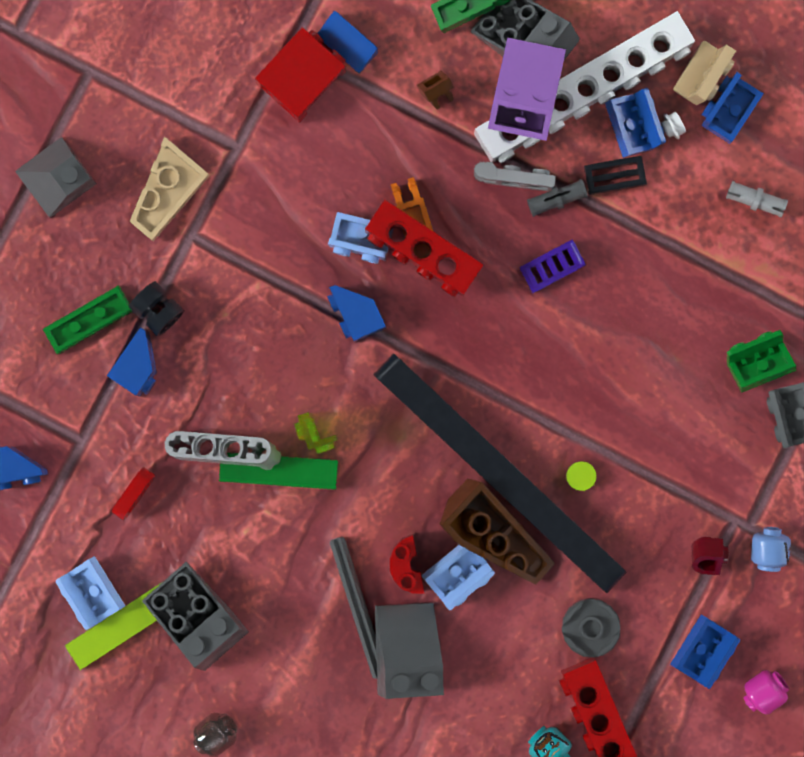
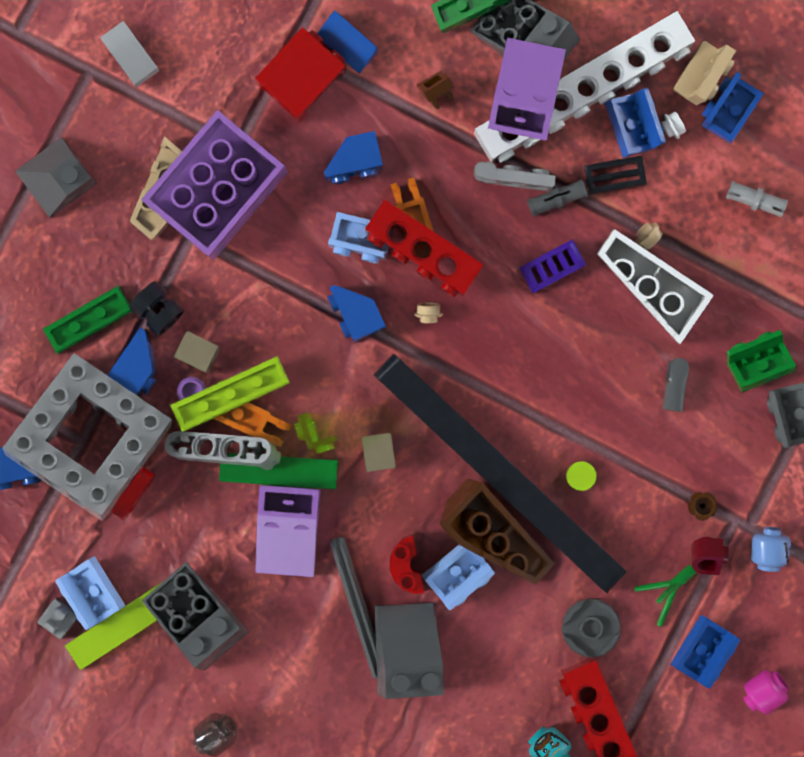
(57, 618): none -> light grey tile
(97, 491): none -> light grey brick
(129, 54): none -> light grey slope
(189, 387): none -> medium lavender plate
(197, 352): none -> dark tan panel
(215, 185): none -> medium lavender slope
(230, 394): none -> lime tile
(252, 421): none -> orange hinge
(287, 530): none -> medium lavender slope
(355, 157): none -> blue slope
(378, 452): none -> dark tan panel
(428, 312): none -> tan plate
(648, 235): none -> tan plate
(660, 288): none -> white wedge
(673, 585): none -> green plant
(675, 386): none -> dark grey bar
(710, 505): none -> reddish brown plate

